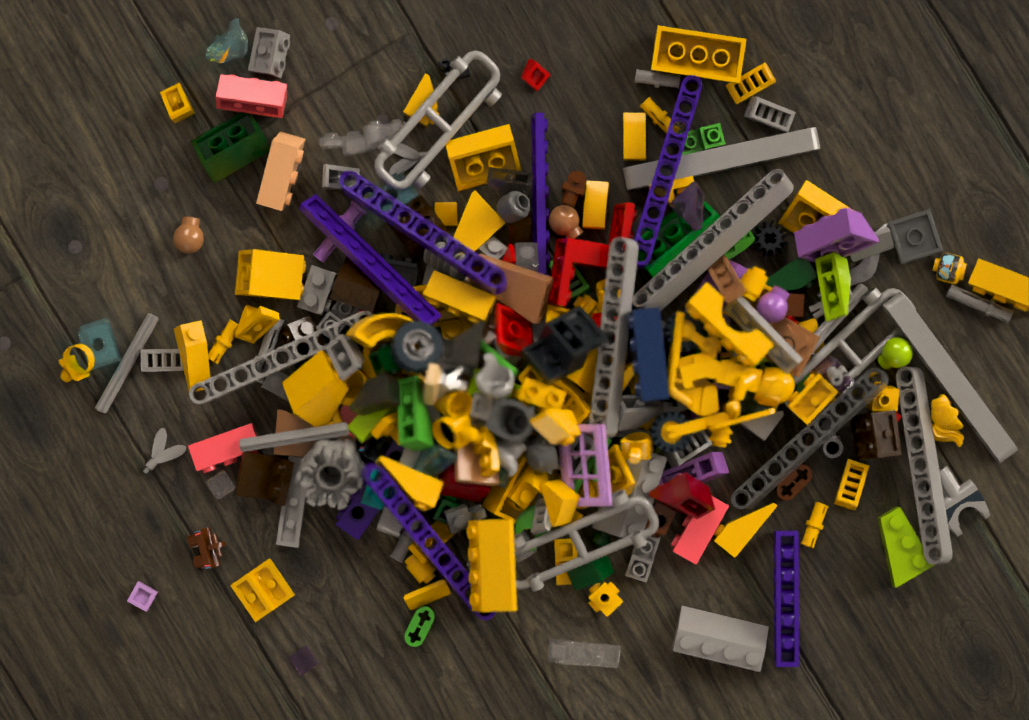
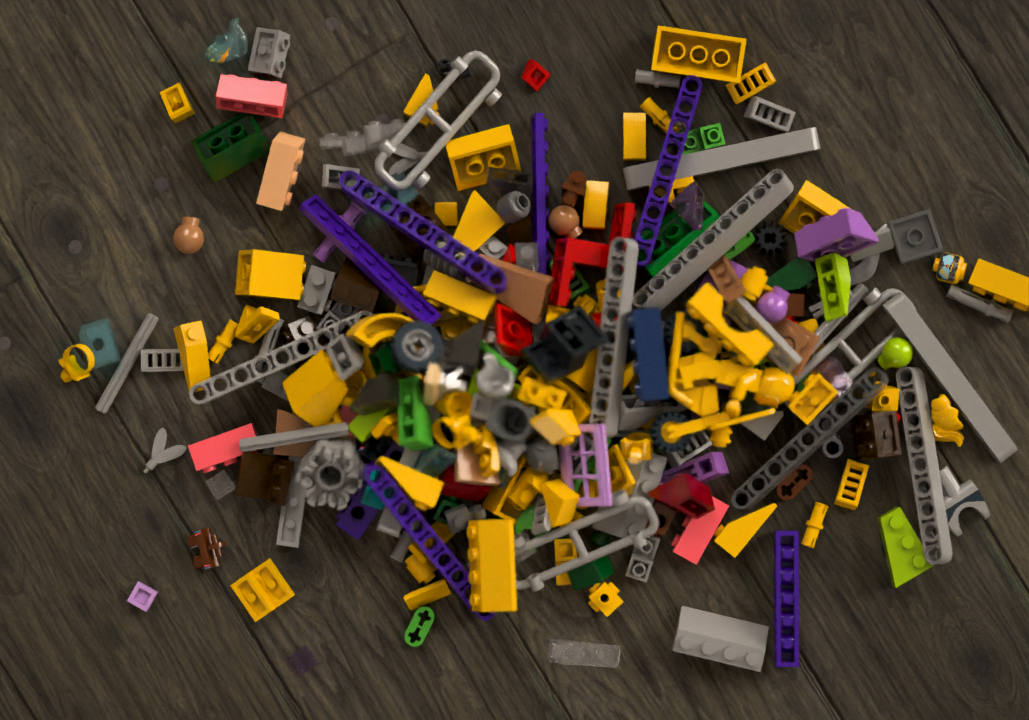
(836, 375): light grey arm -> none

